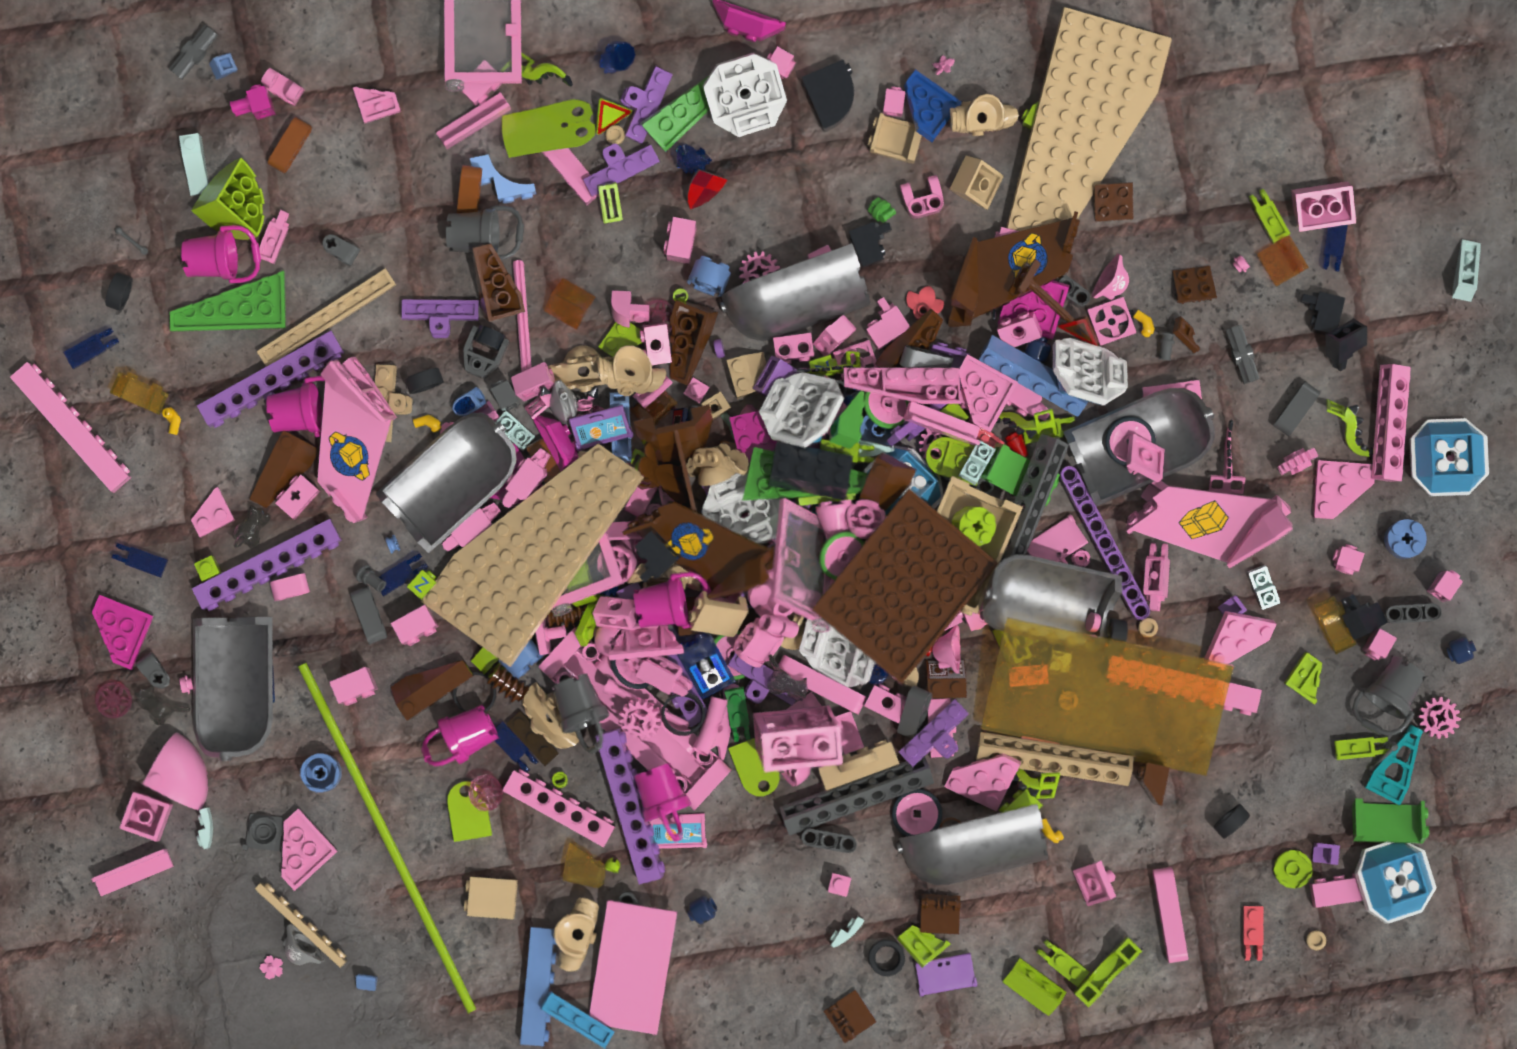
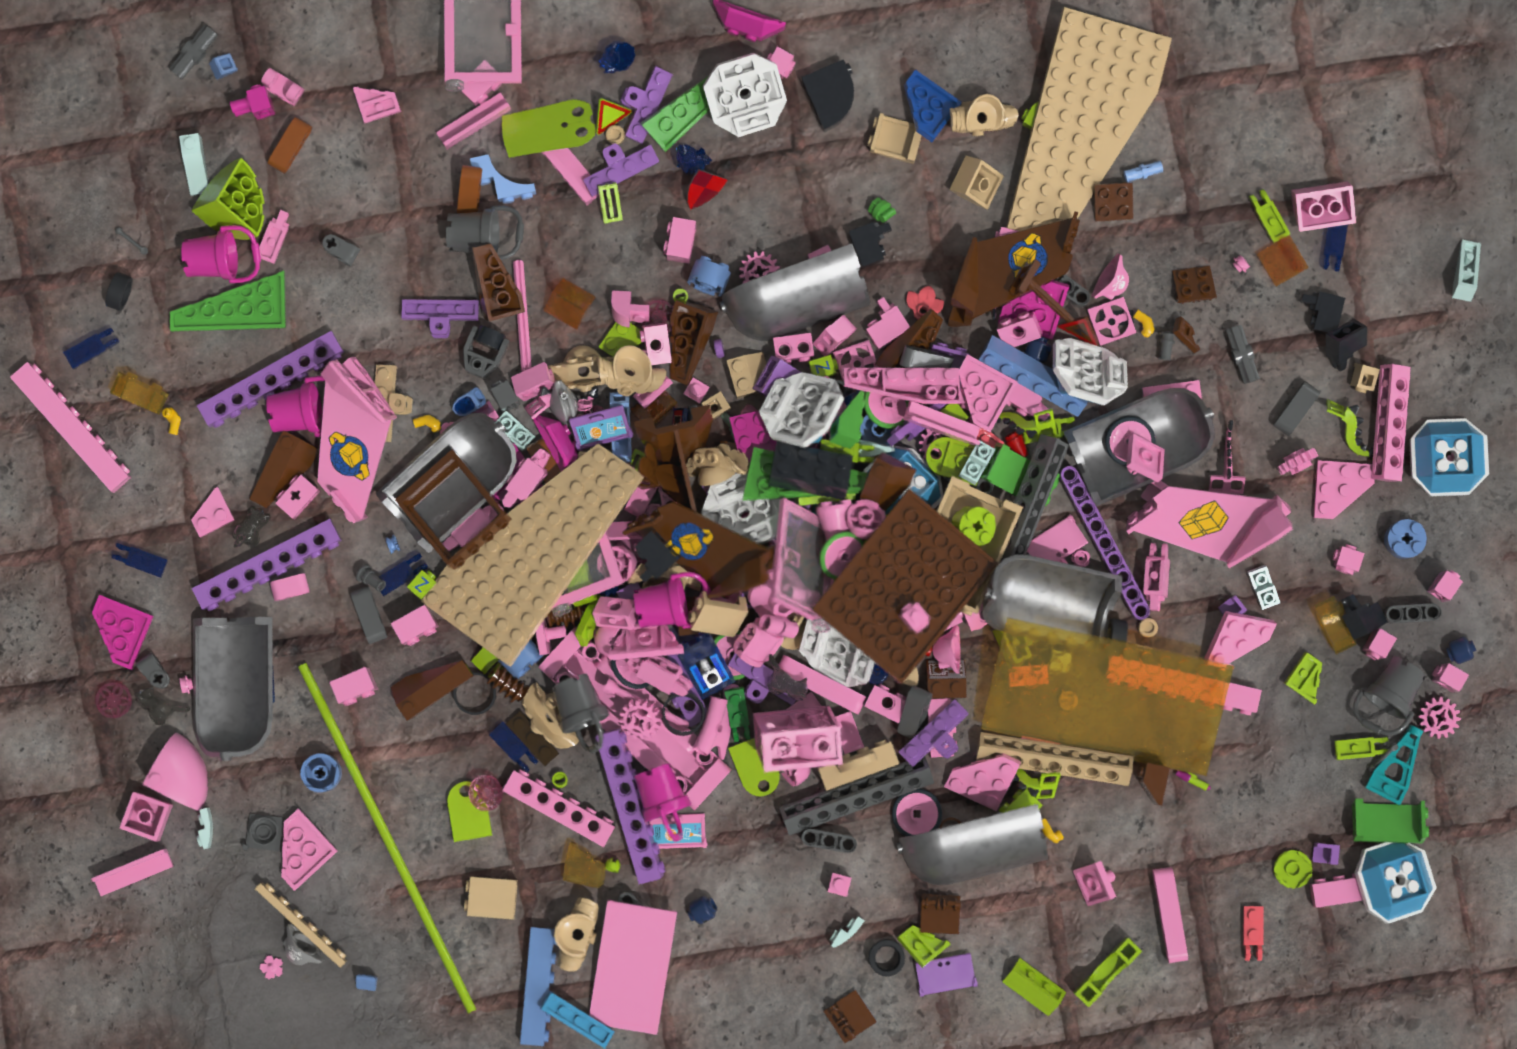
(208, 568): lime brick -> none
(327, 317): tan plate -> none
(424, 380): black tyre -> none
(428, 483): none -> reddish brown window
(463, 735): dark pink piece -> none
(542, 71): lime piece -> none
(833, 369): lime piece -> none
(894, 102): bright pink brick -> none
(914, 617): none -> bright pink brick
(923, 202): bright pink piece -> none
(944, 64): bright pink plant -> none
(1064, 964): lime hinge -> none
(1093, 622): bright pink tile -> none
(1143, 171): none -> light blue pin
(1192, 778): none -> piece
(1231, 821): black tyre -> none
(1316, 940): tan tile -> none
(1364, 377): none -> tan brick
(1449, 677): none -> bright pink brick

